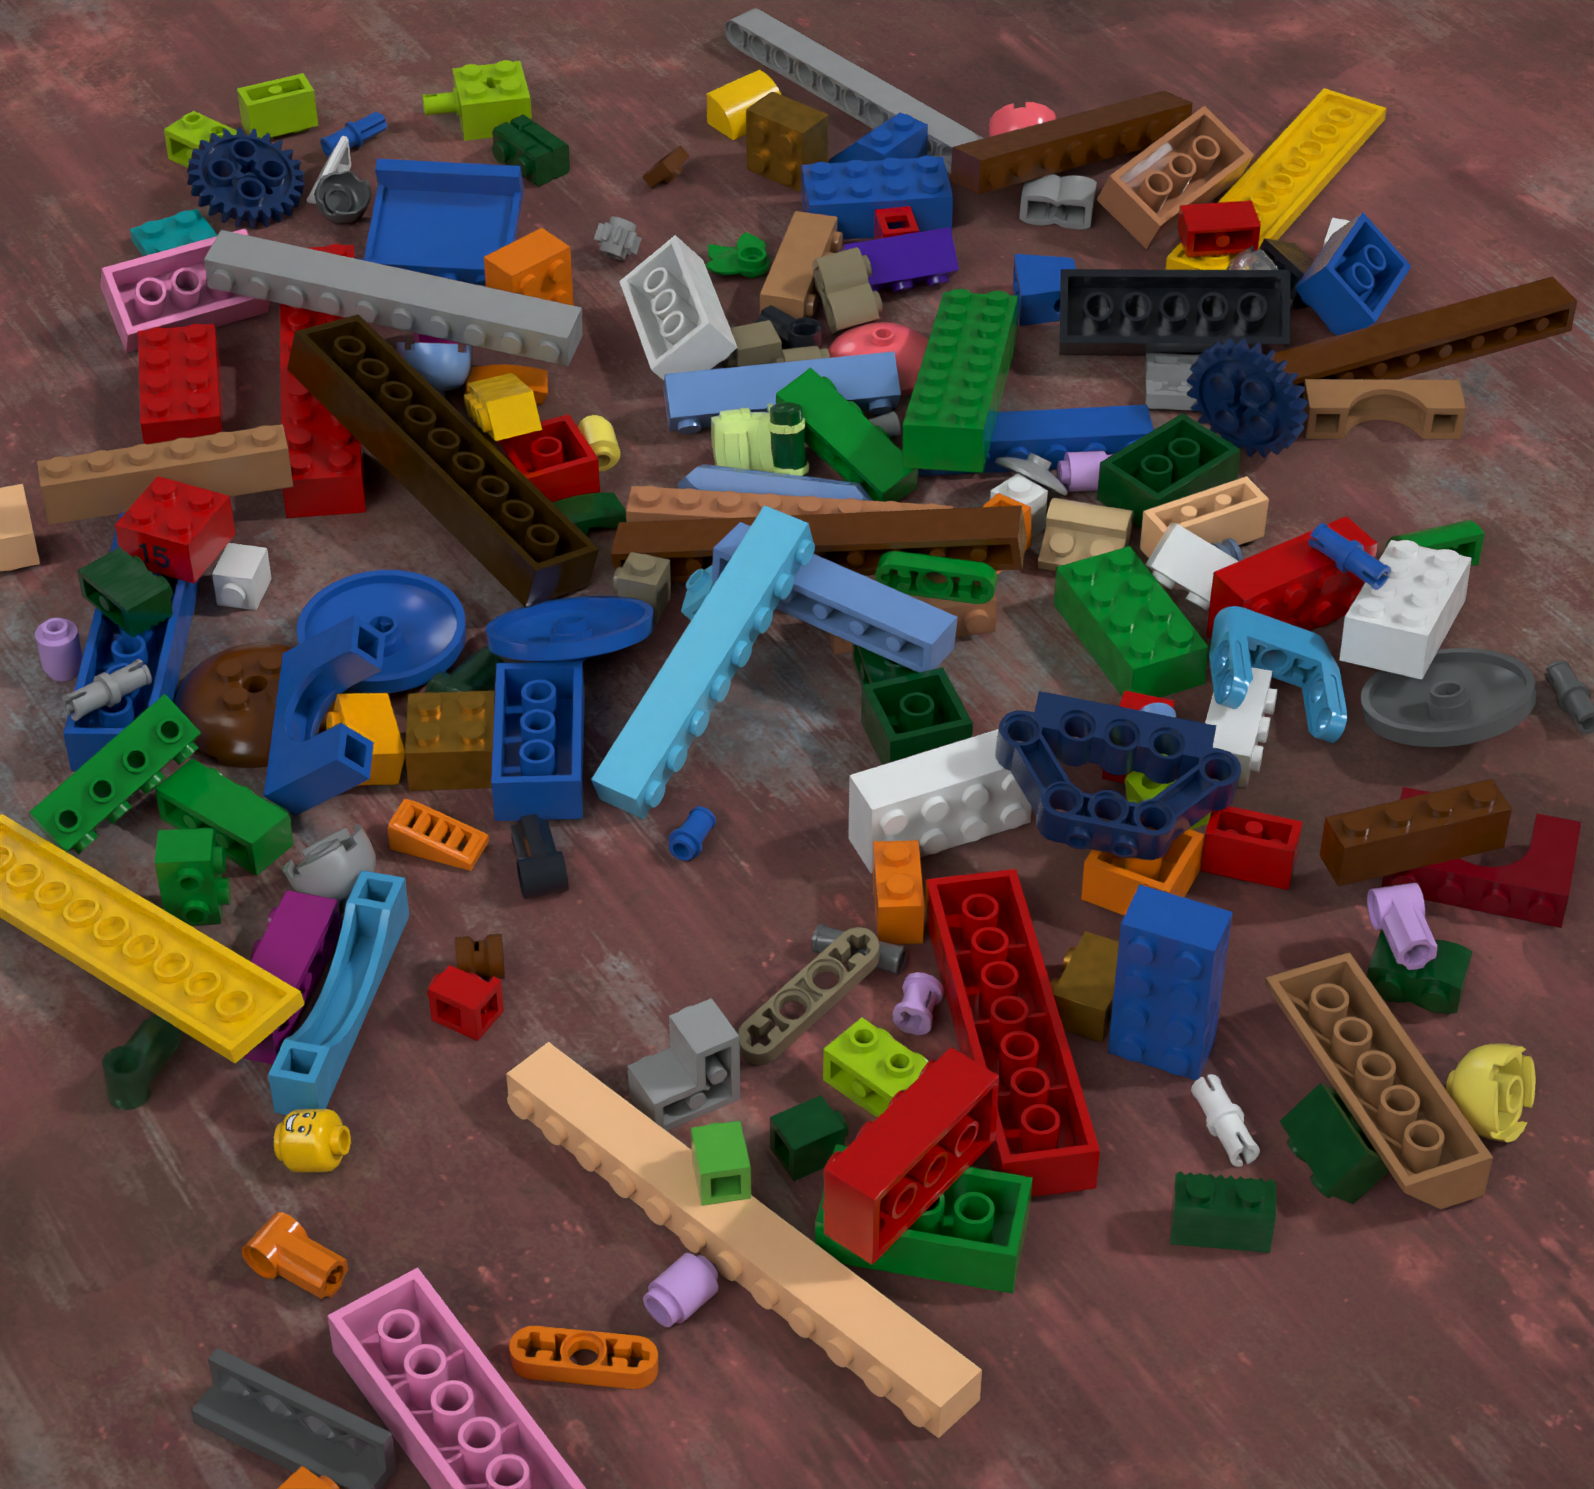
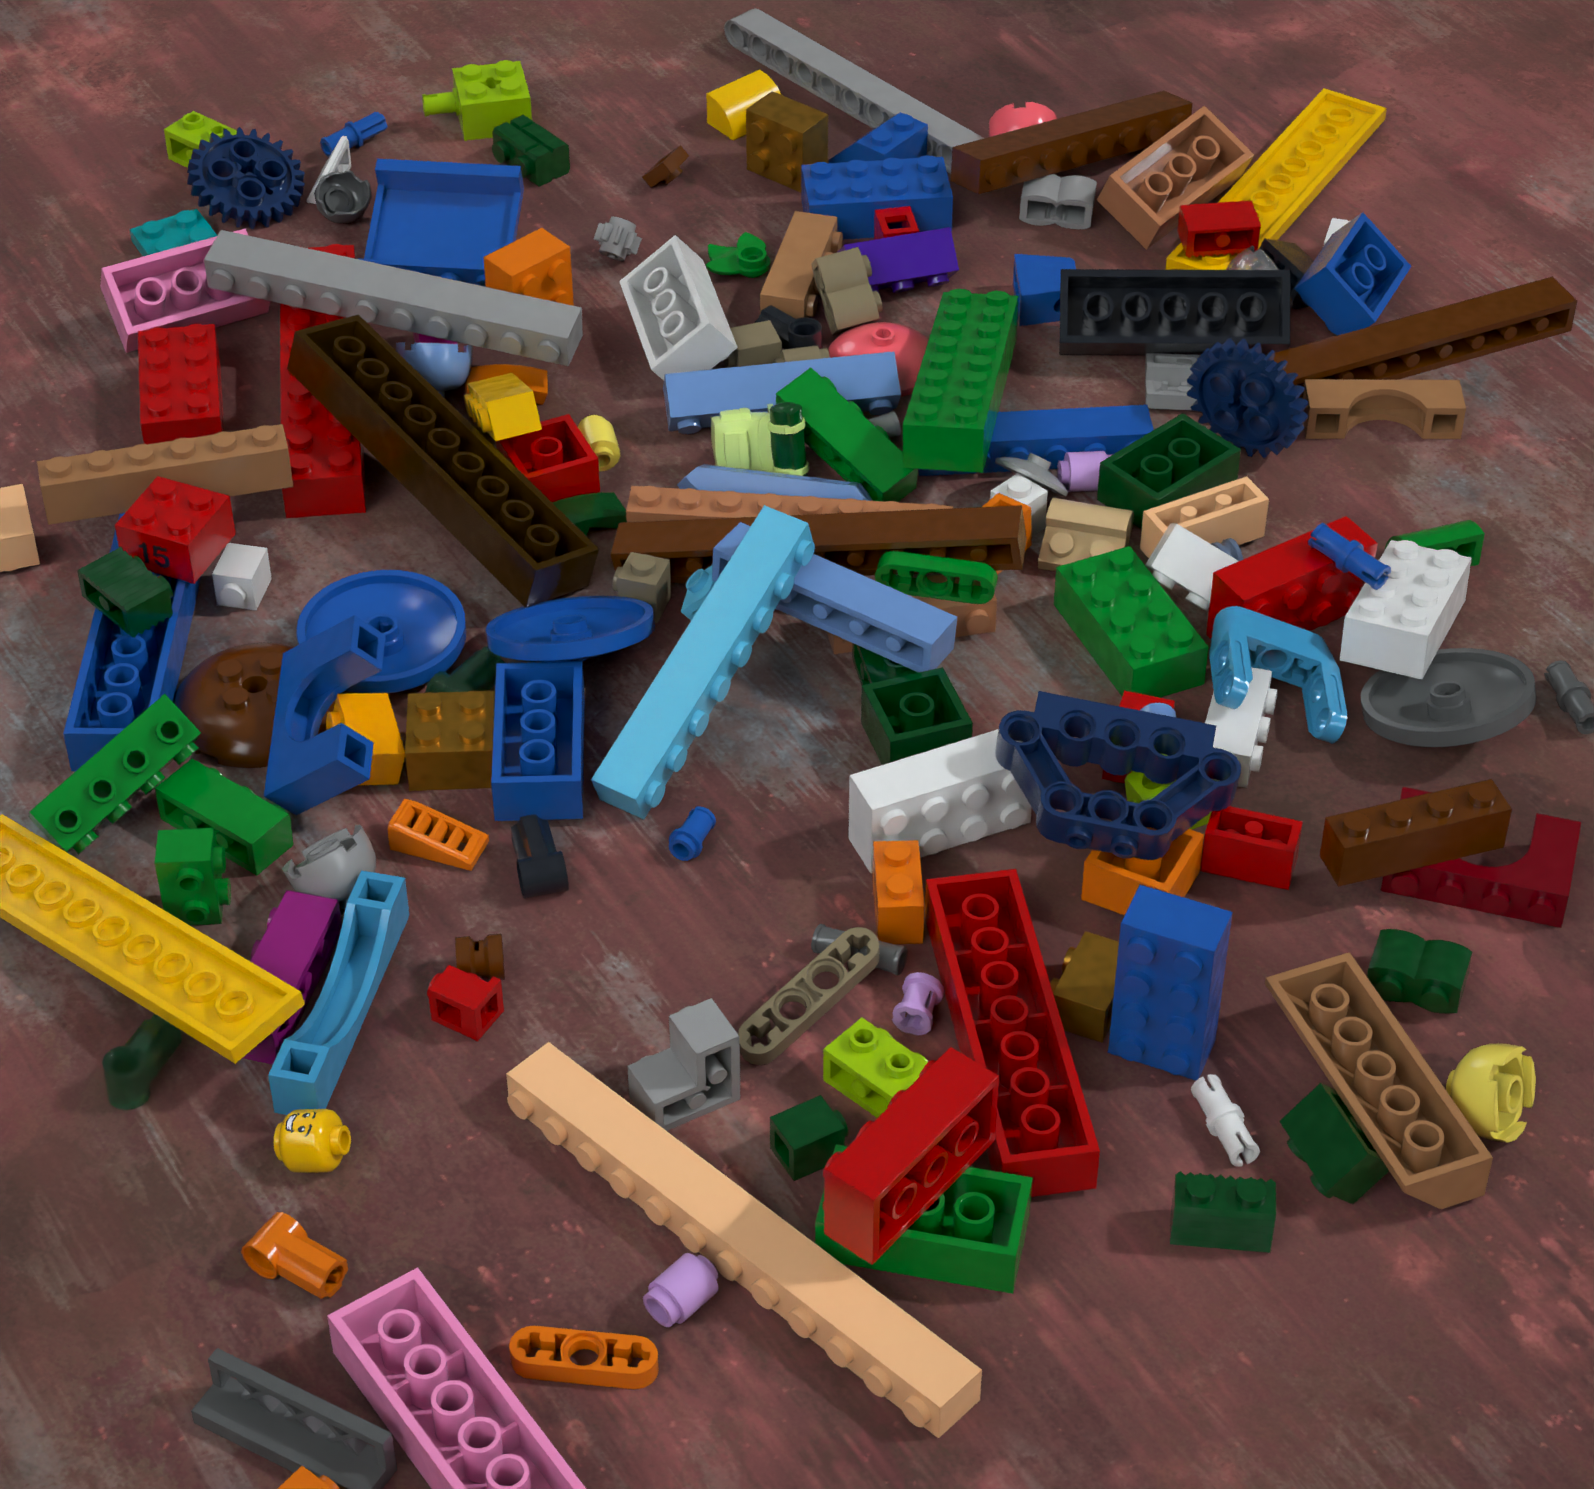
(59, 648): lavender brick -> none
(106, 689): light grey pin -> none
(278, 106): lime brick -> none
(721, 1163): bright green brick -> none
(1401, 916): lavender piece -> none

